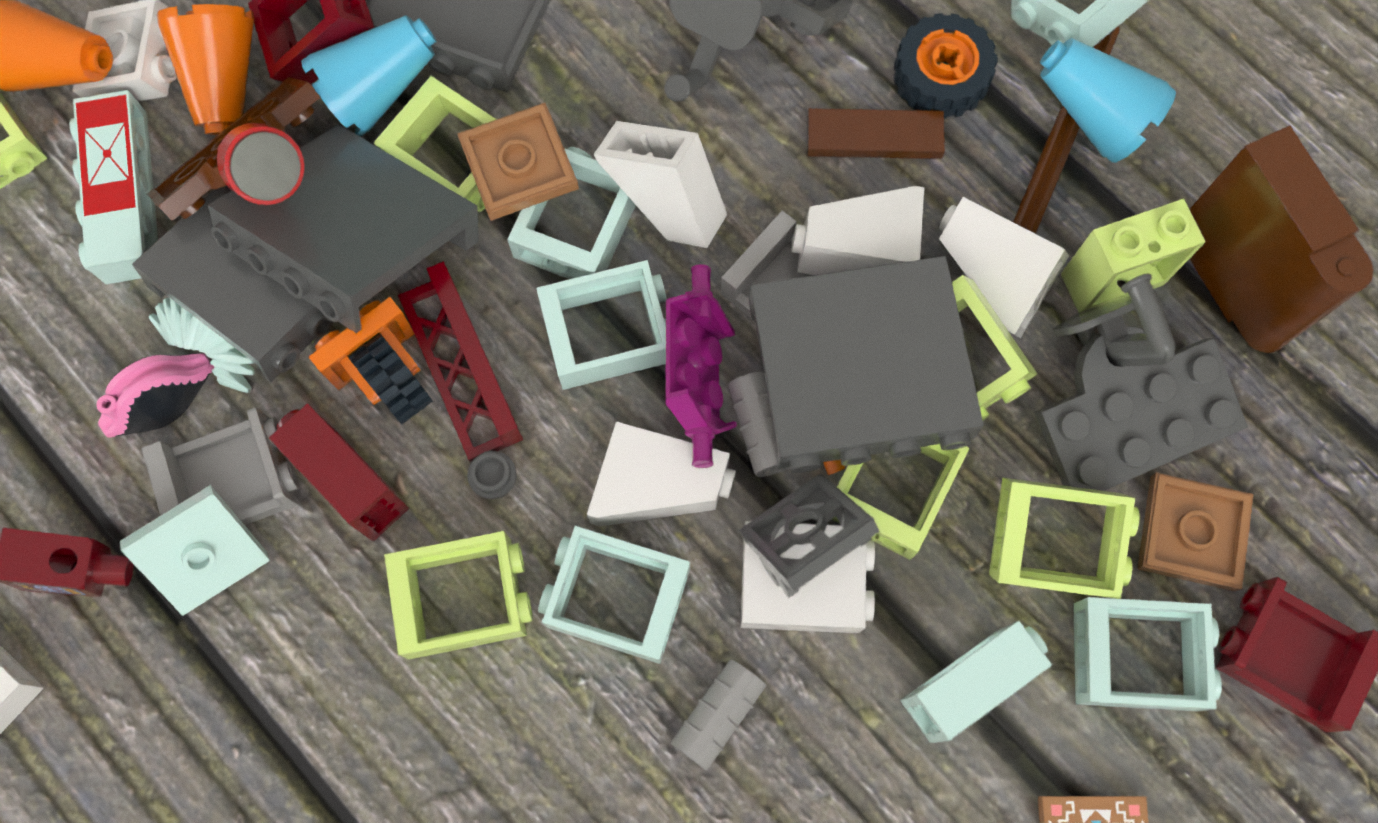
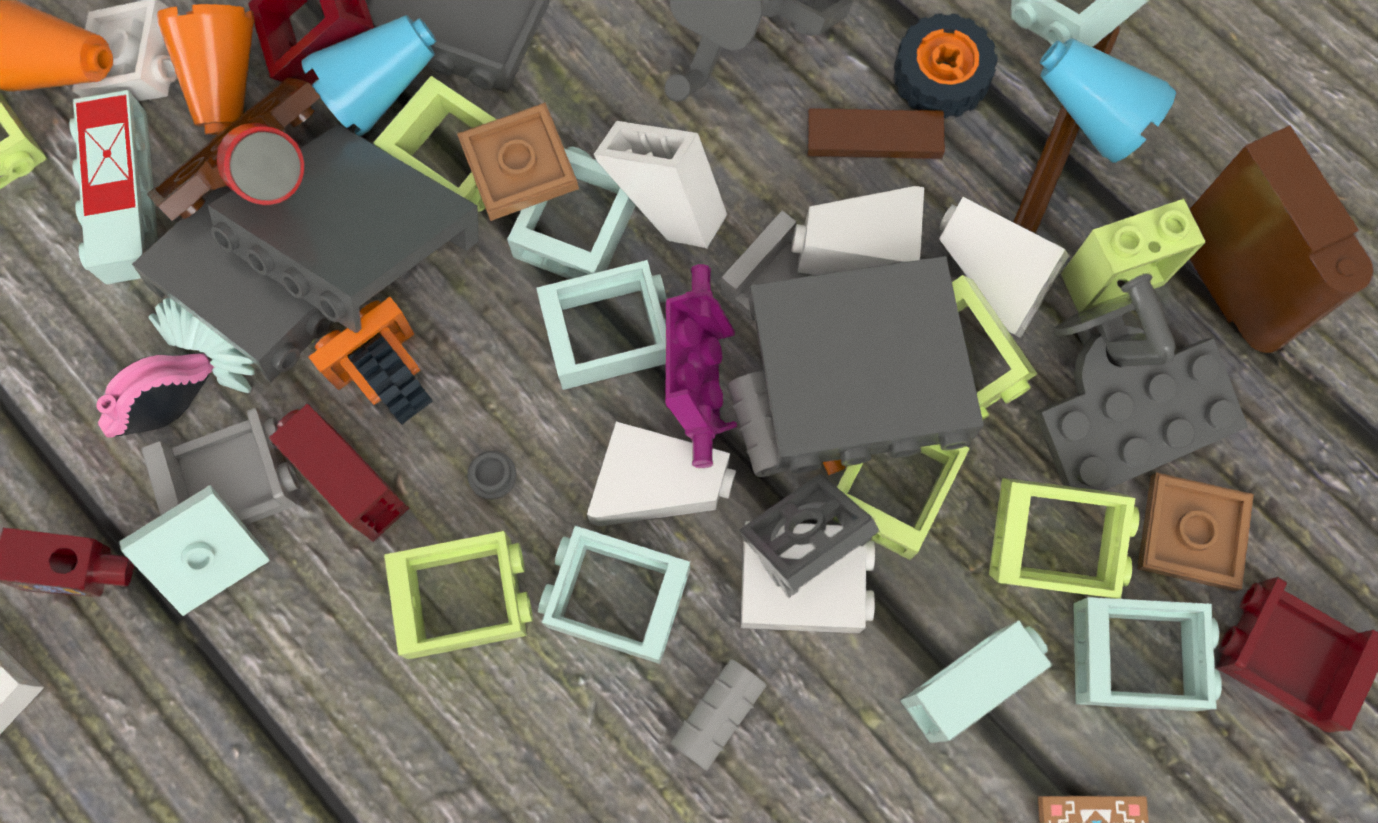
(472, 351): dark red fence -> none

